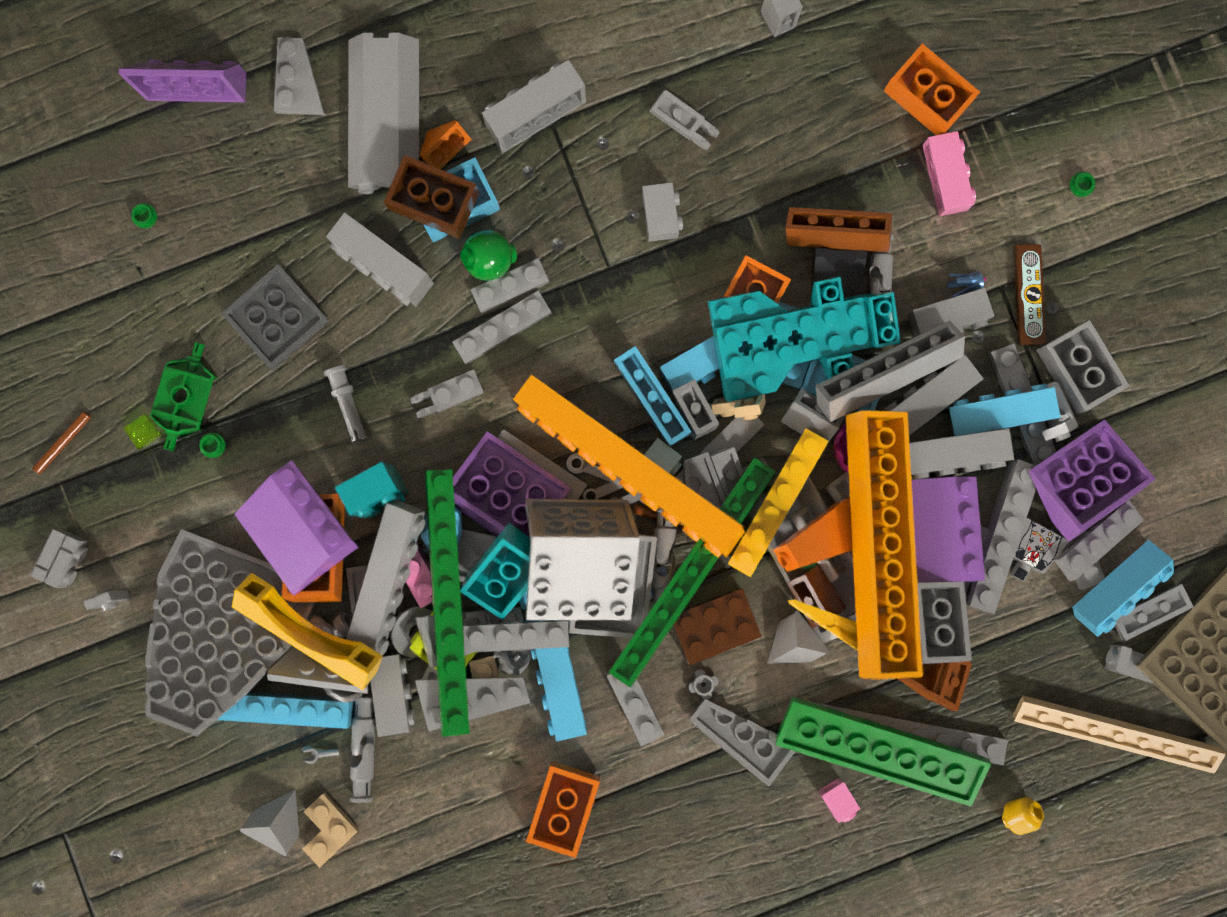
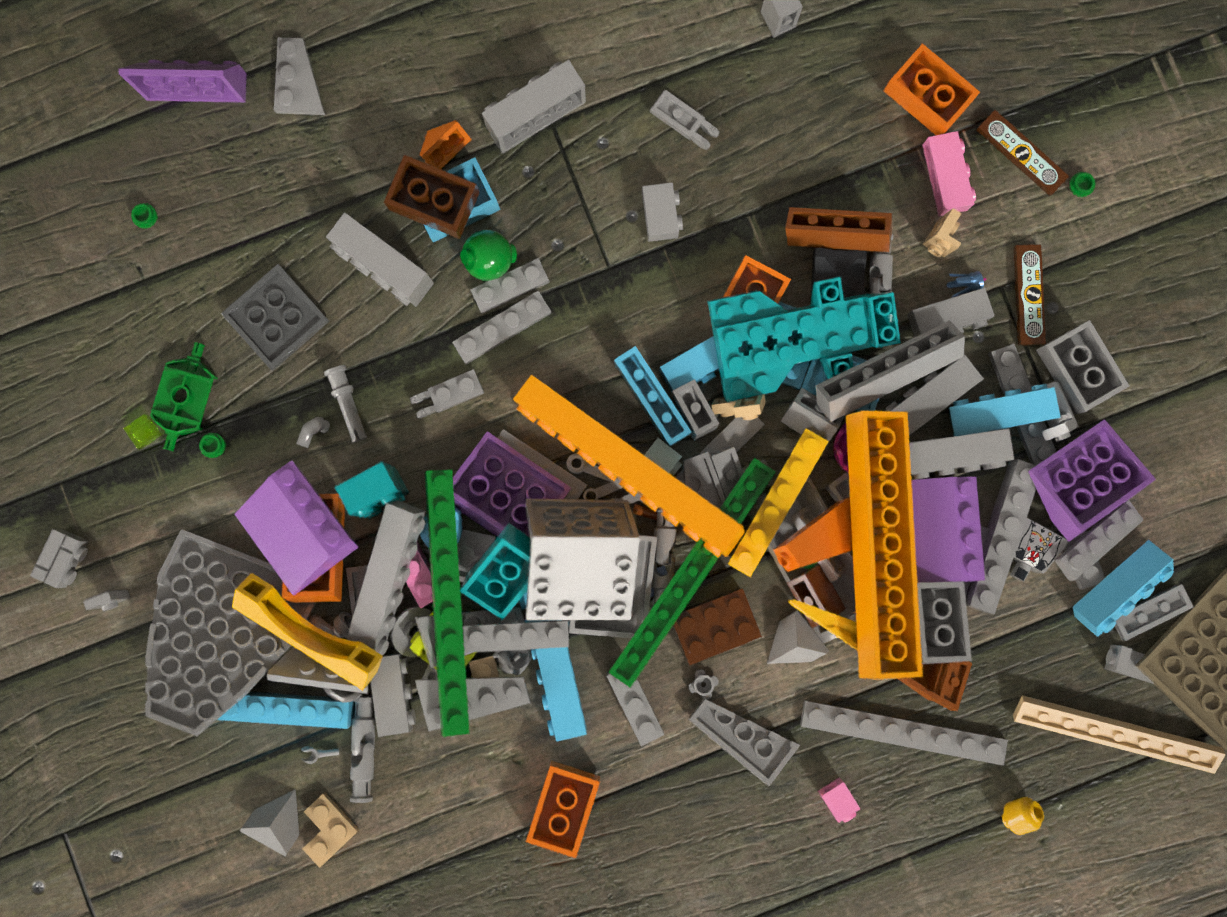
(61, 443): dark orange bar -> none
(310, 428): none -> light grey arm
(381, 108): light grey panel -> none
(882, 751): green plate -> none
(938, 240): none -> tan bracket
(1022, 153): none -> tile

